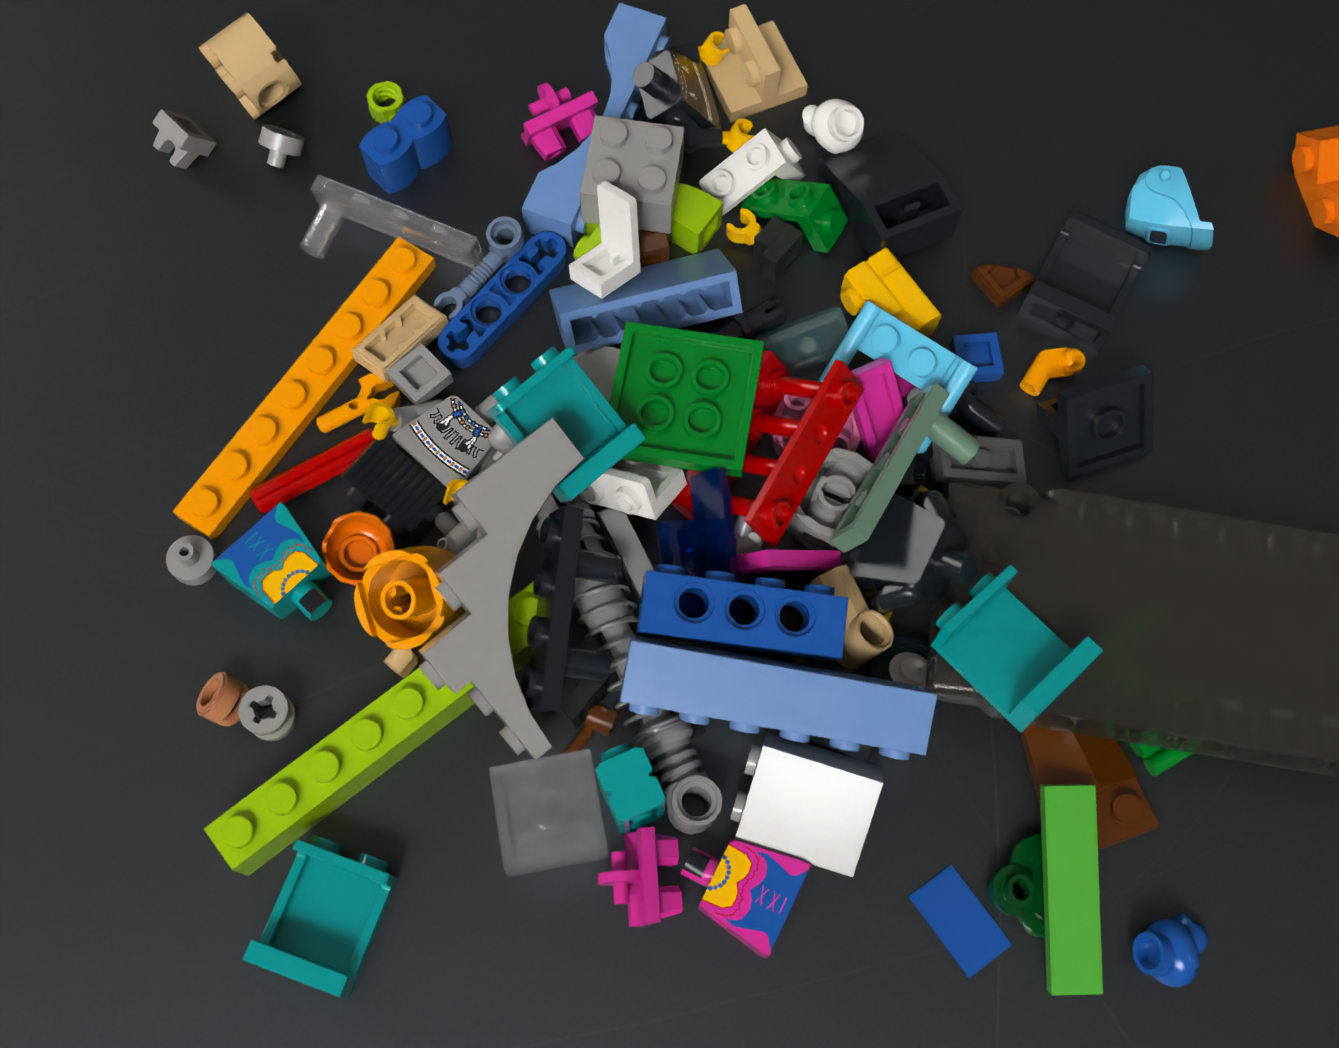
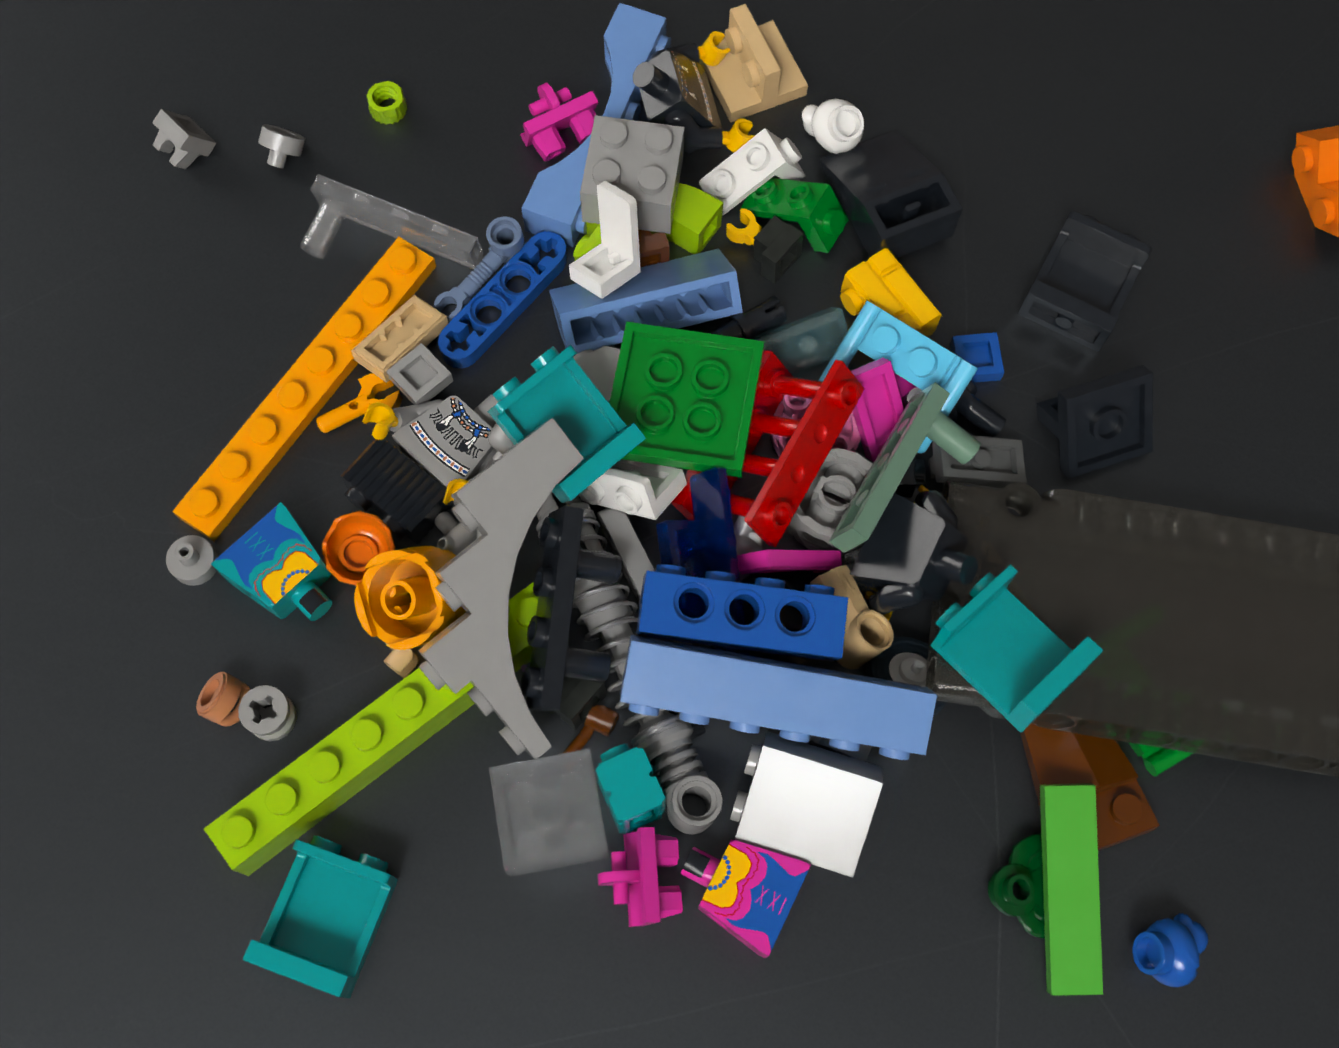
(250, 65): tan brick -> none
(310, 472): red axle -> none
(409, 143): blue brick -> none
(960, 921): blue sticker -> none
(1001, 282): reddish brown tile -> none
(1049, 365): light orange arm -> none
(1164, 211): medium azure helmet -> none

